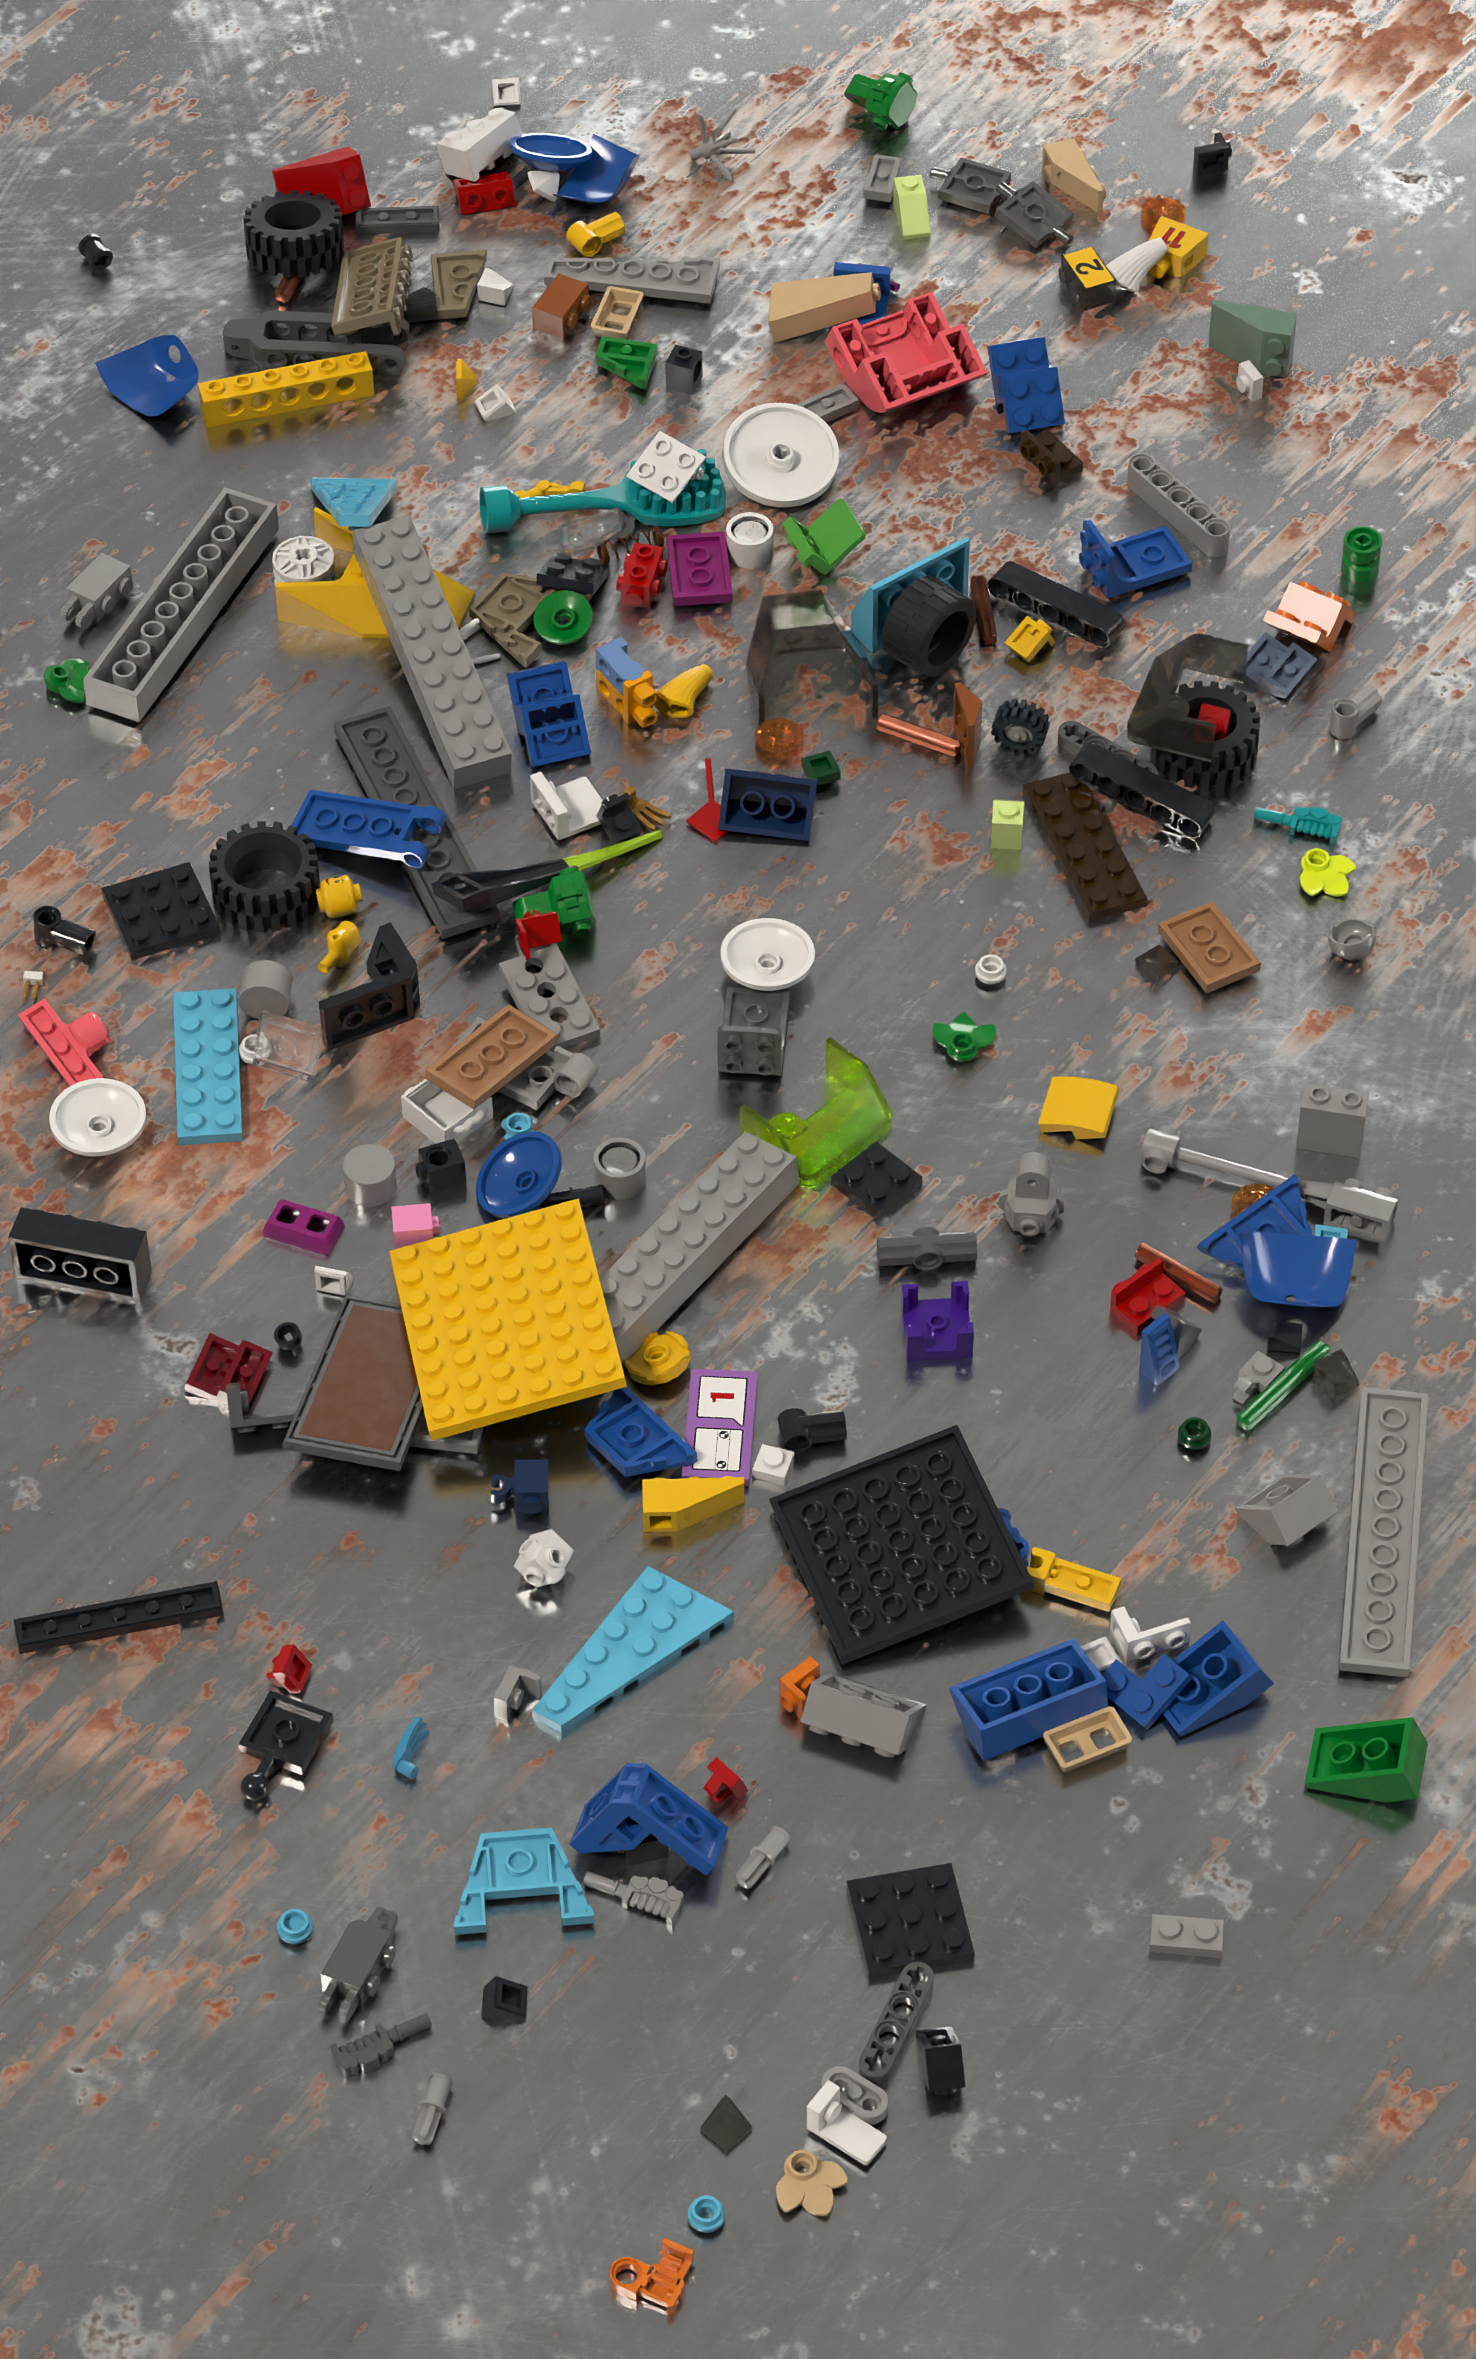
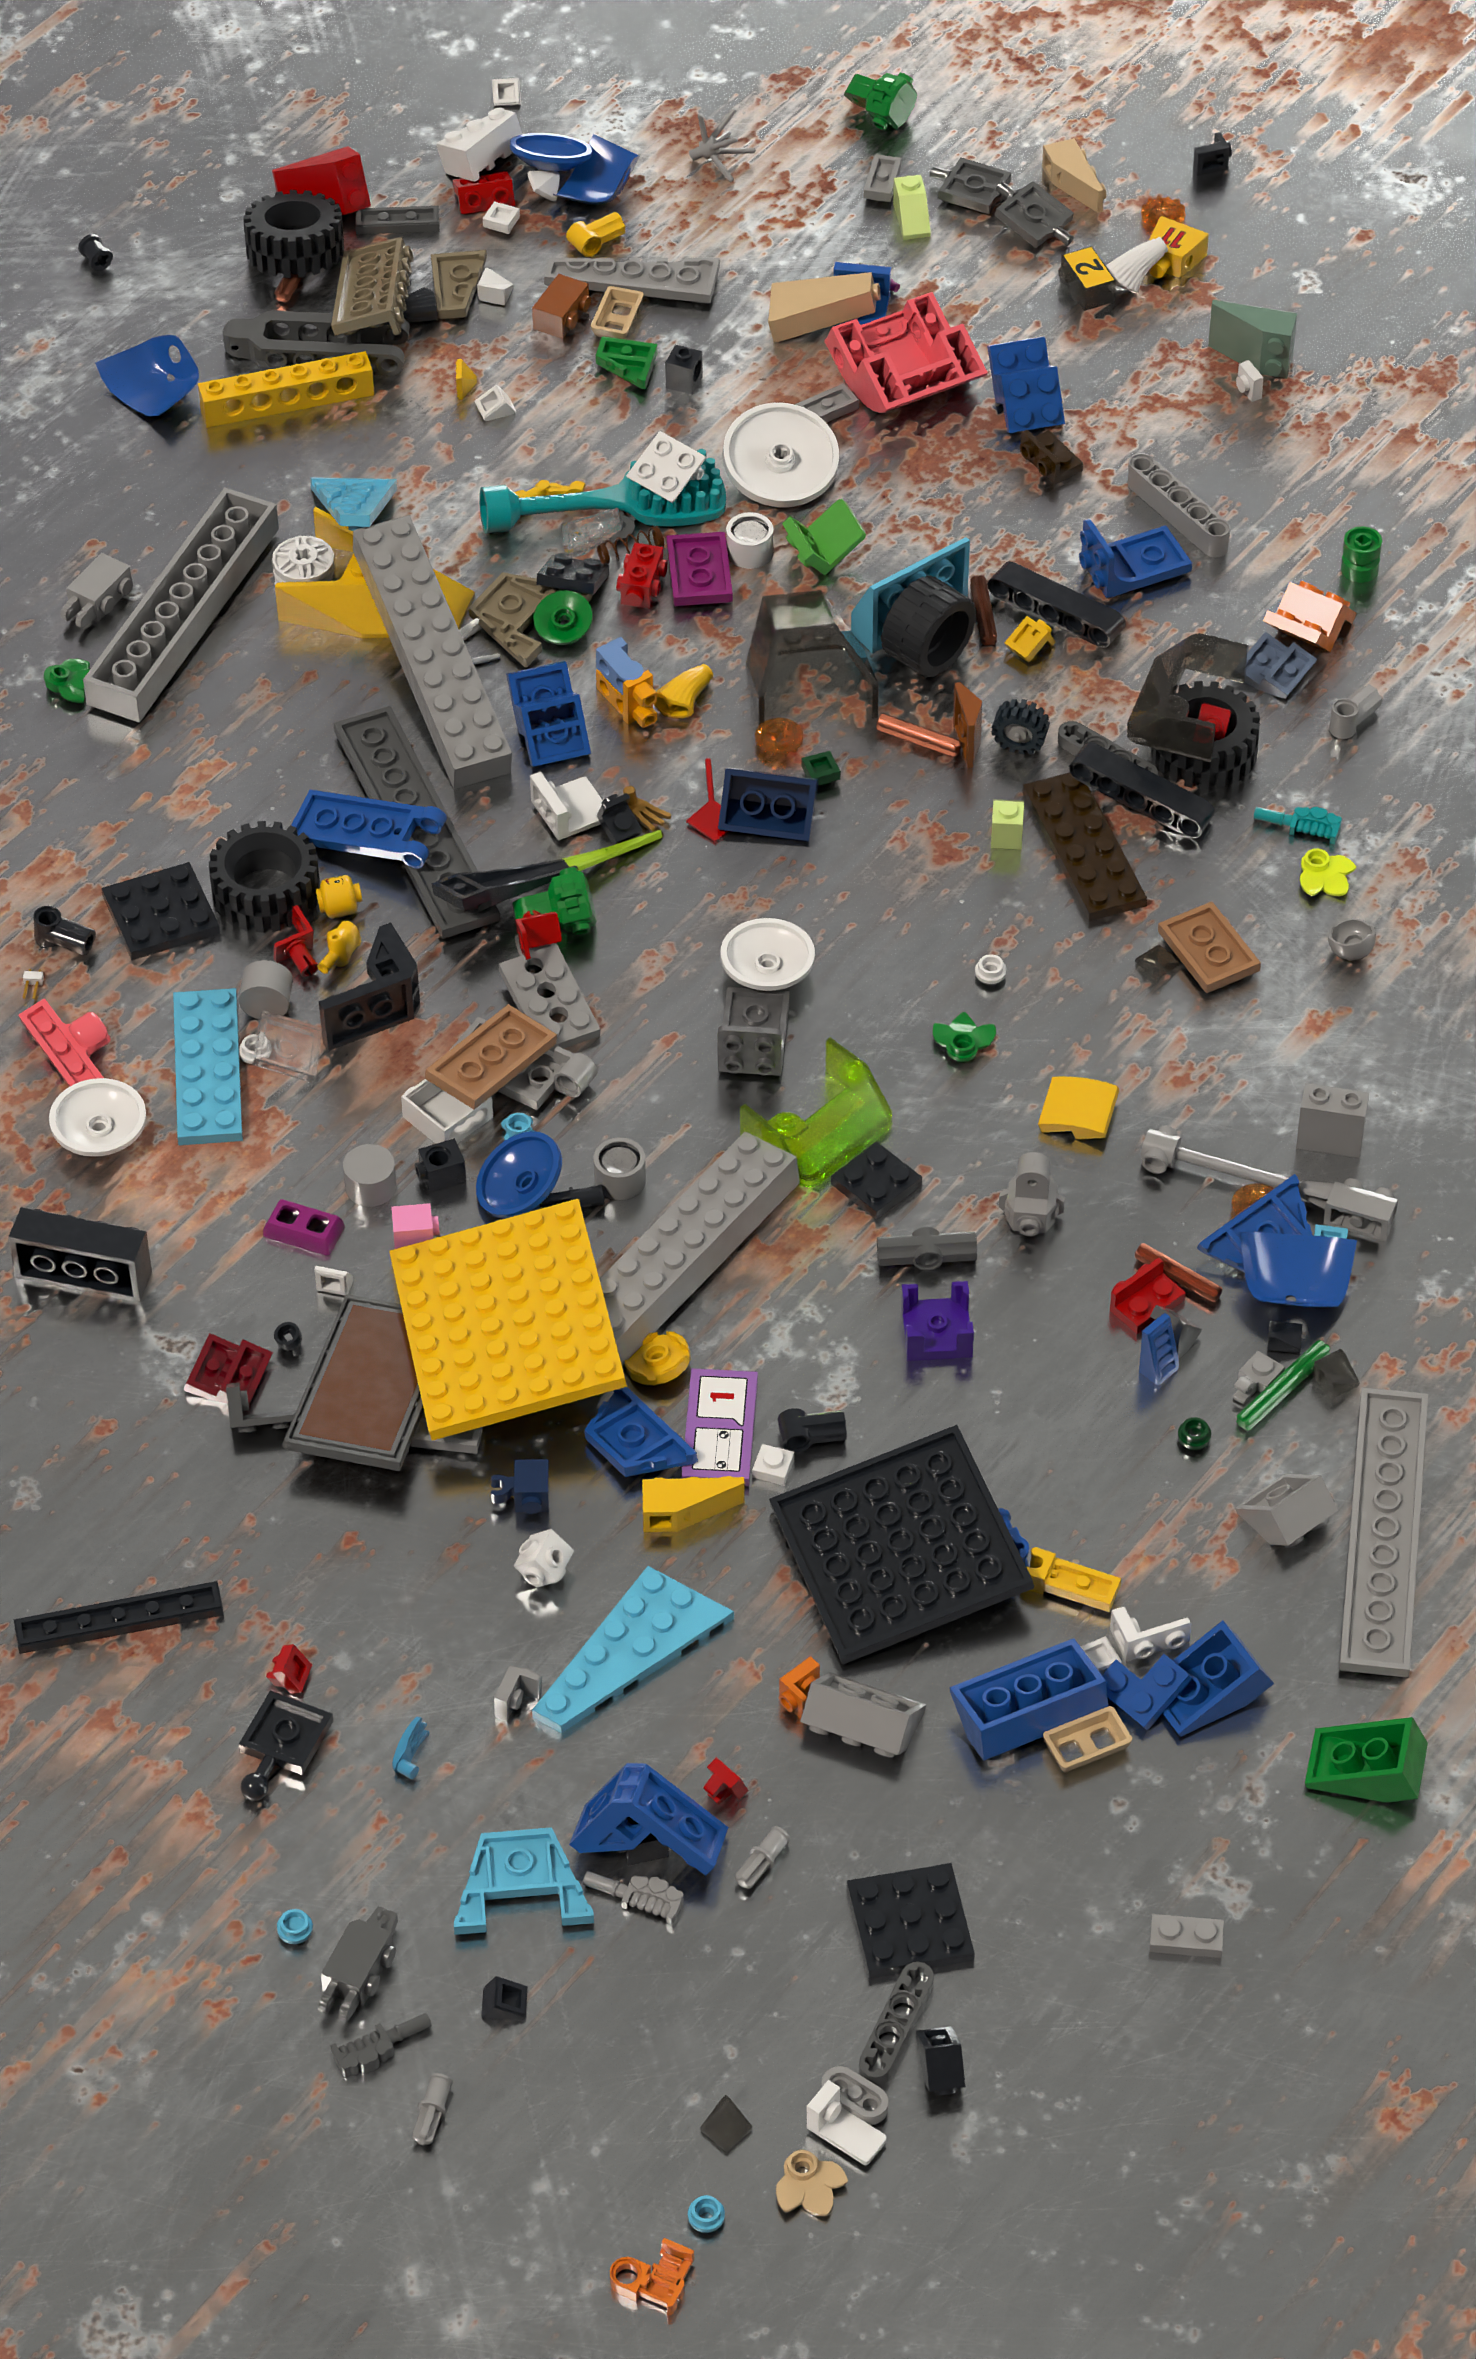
(298, 945): none -> red bracket
(501, 217): none -> white plate

